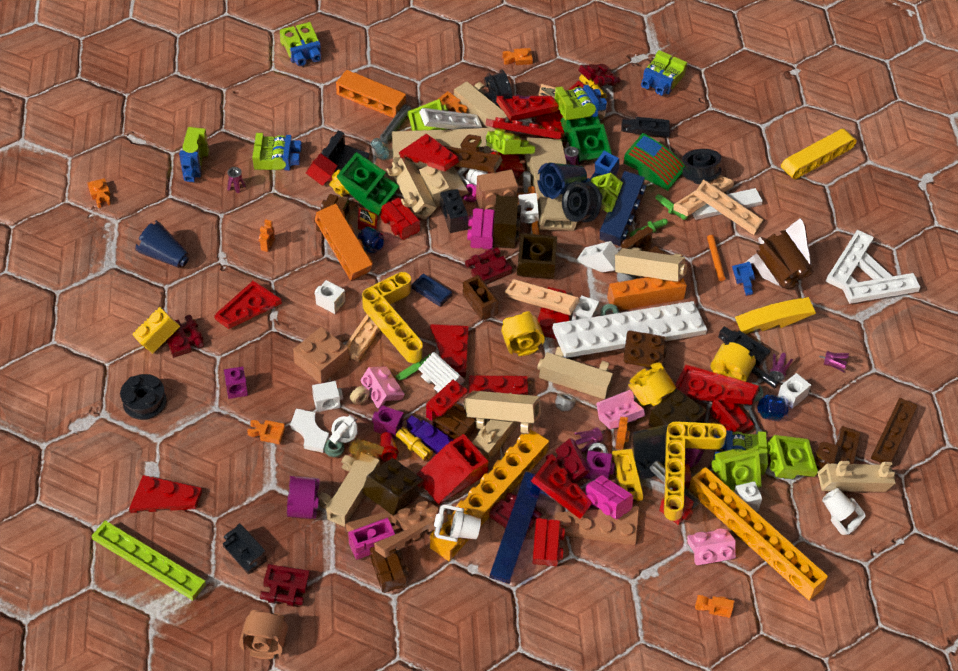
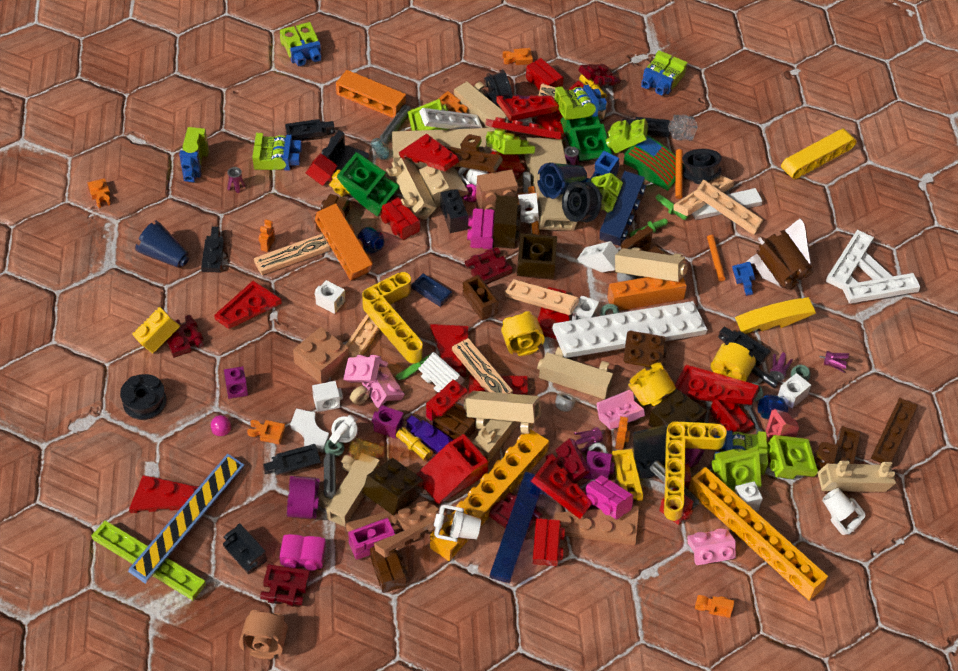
(185, 519): none -> tile
(213, 252): none -> black hinge
(220, 425): none -> dark pink piece
(291, 254): none -> light nougat tile
(293, 460): none -> black hinge
(302, 551): none -> dark pink brick
(309, 129): none -> black hinge
(329, 475): none -> dark grey axle
(363, 368): none -> bright pink bracket
(366, 219): slope -> none
(390, 449): red cone -> none
(480, 367): none -> light nougat tile
(542, 73): none -> red brick
(624, 135): none -> lime plate
(679, 174): none -> orange bar
(682, 127): none -> clear brick
(781, 424): none -> coral slope
(801, 370): none -> sand green plate

